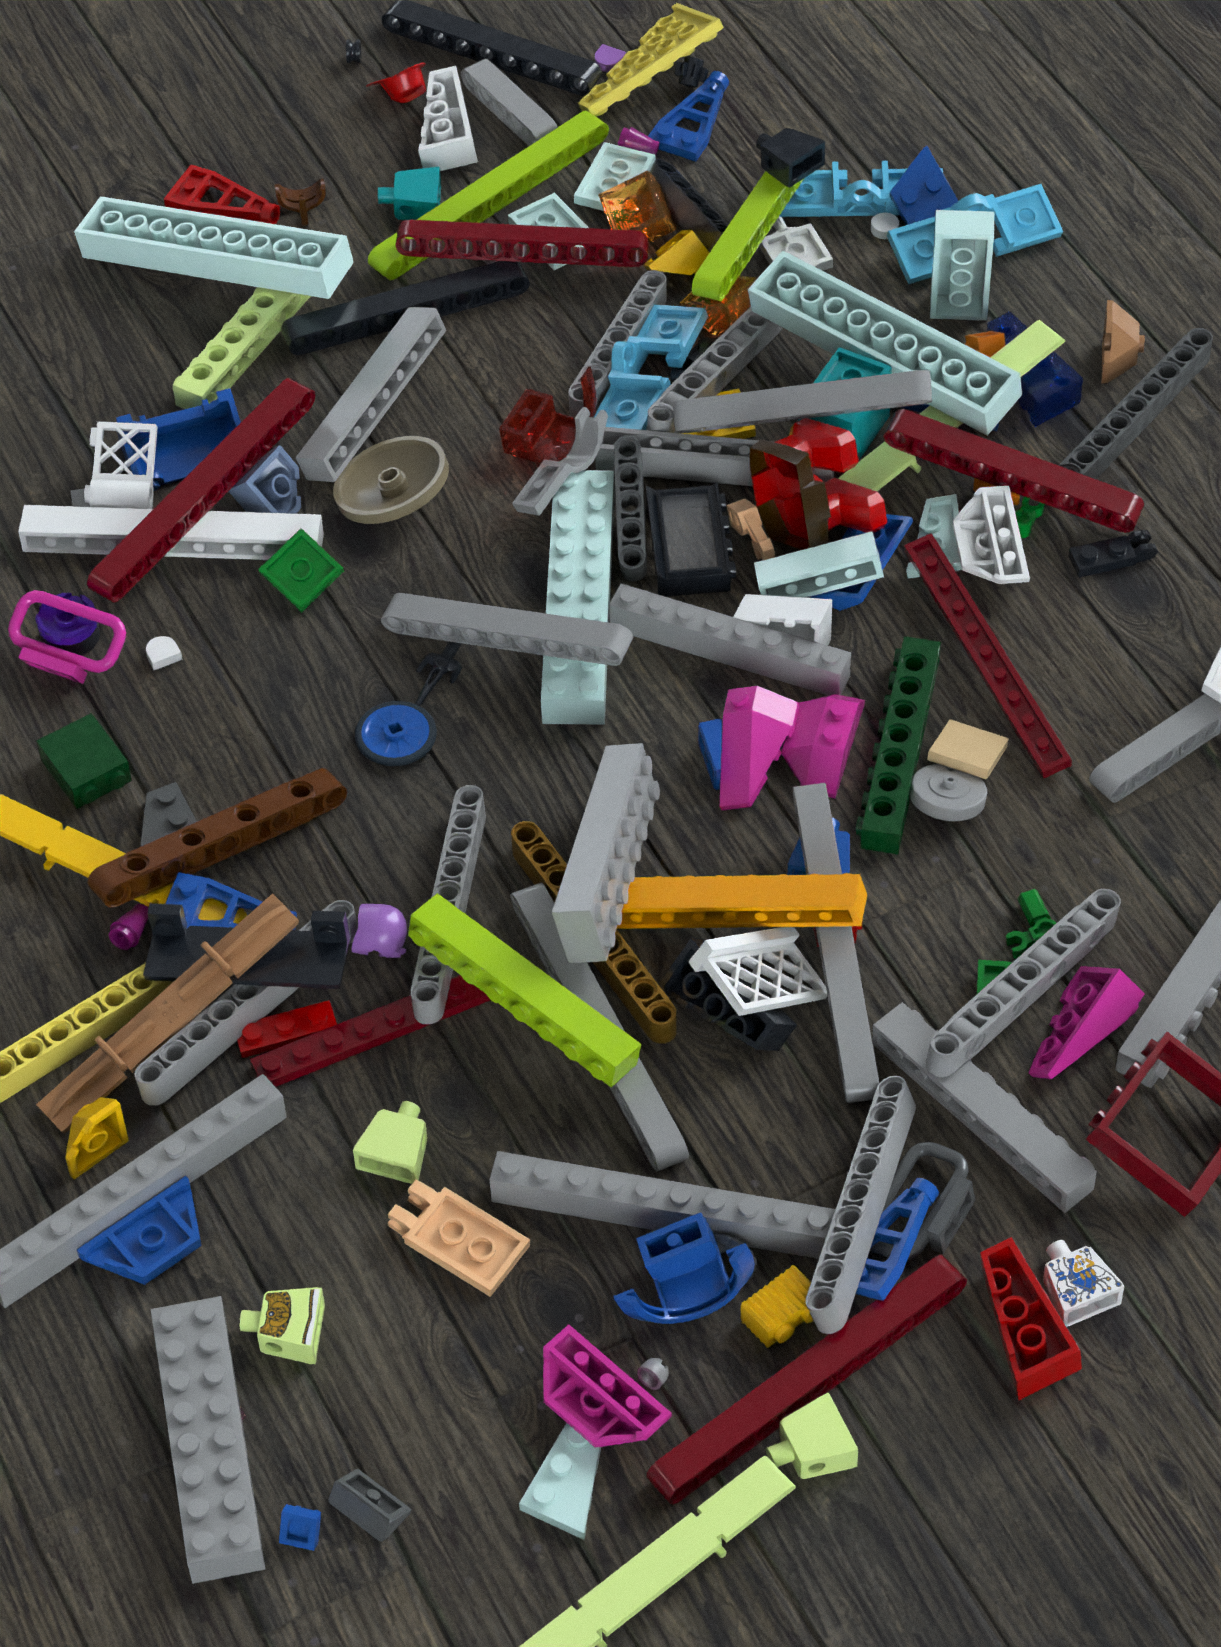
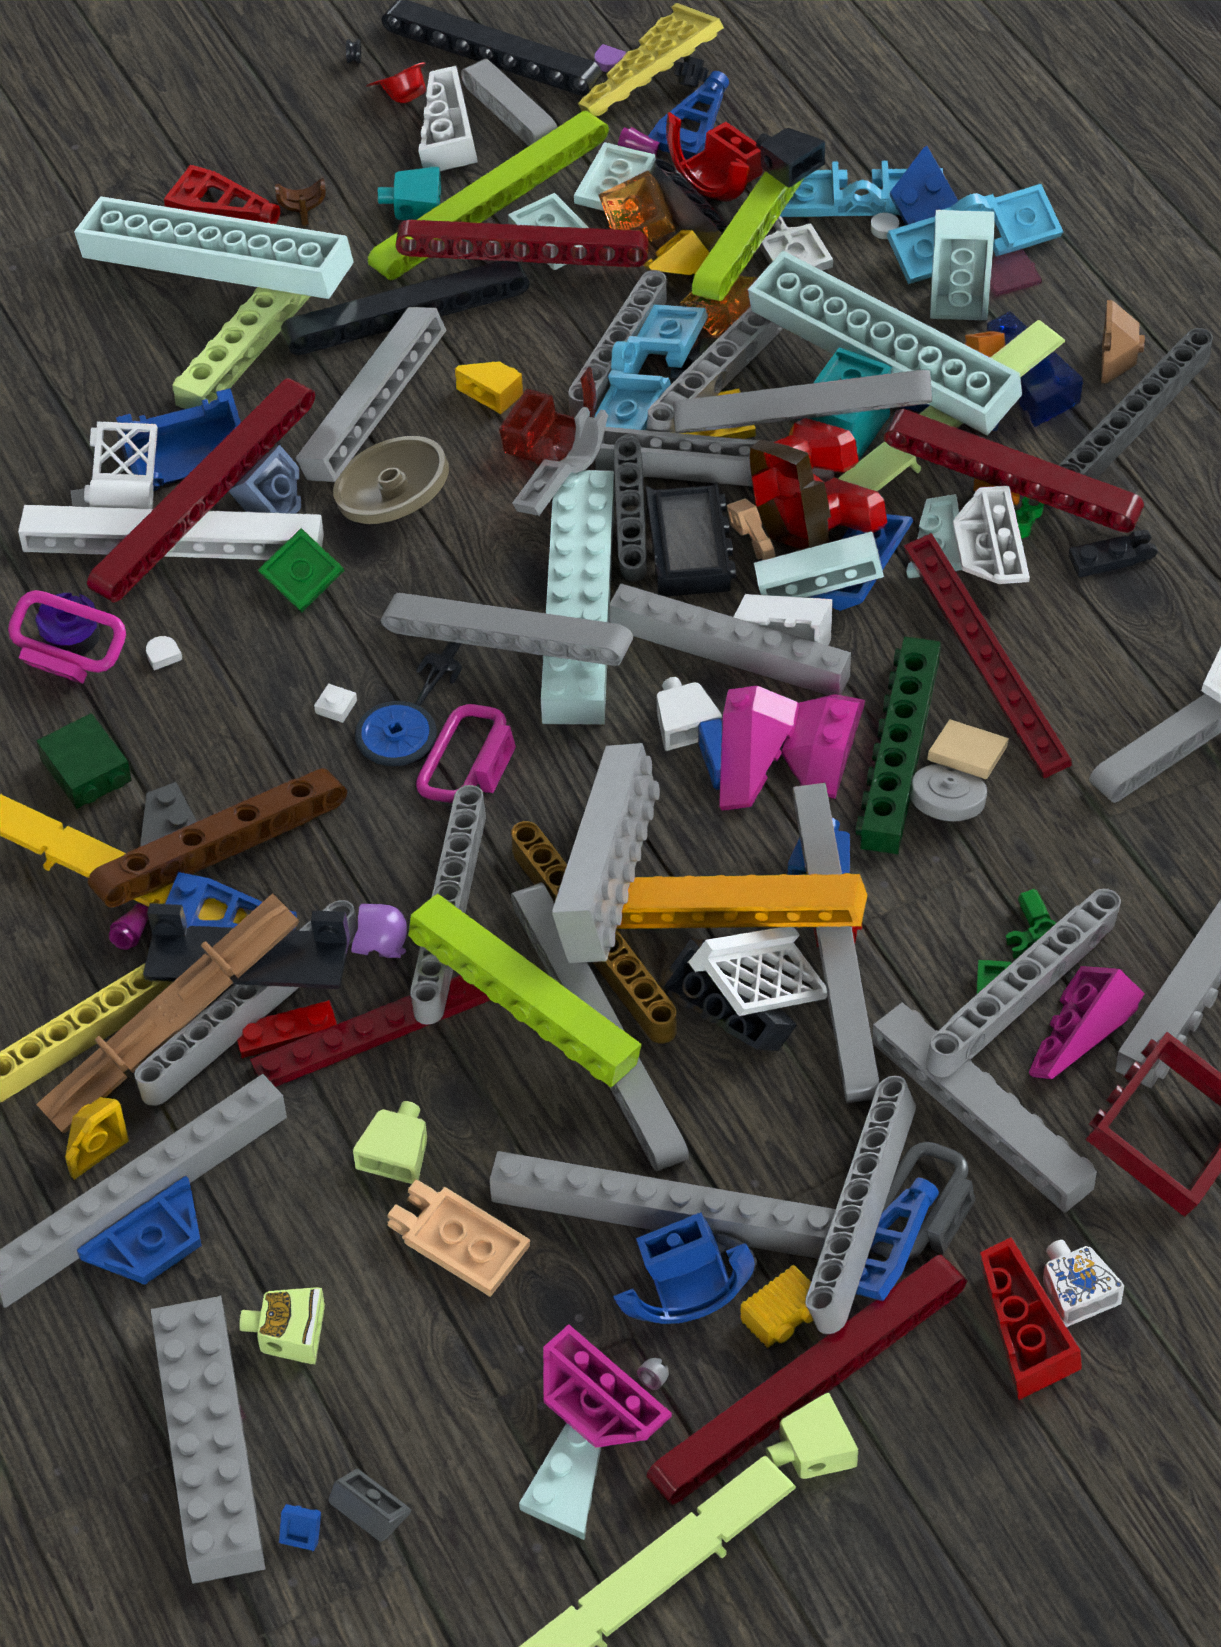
(335, 703): none -> white plate
(489, 762): none -> dark pink bar
(490, 384): none -> yellow slope
(681, 711): none -> white torso
(724, 164): none -> red piece
(1012, 273): none -> clear pink piece

